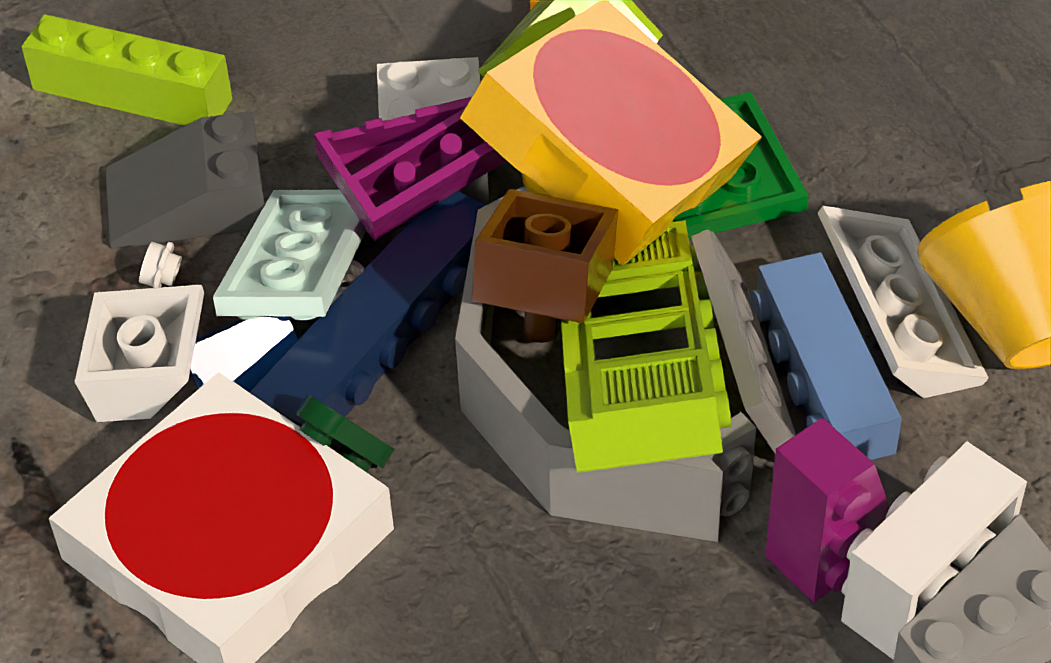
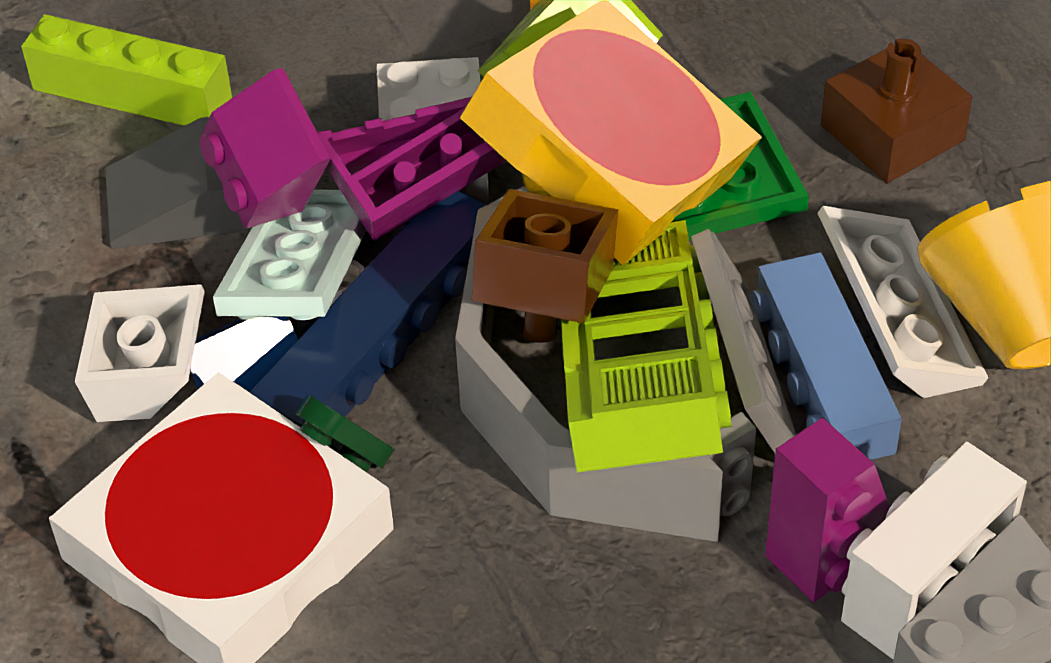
(160, 265): white plate -> none
(264, 151): none -> magenta slope
(895, 110): none -> reddish brown brick

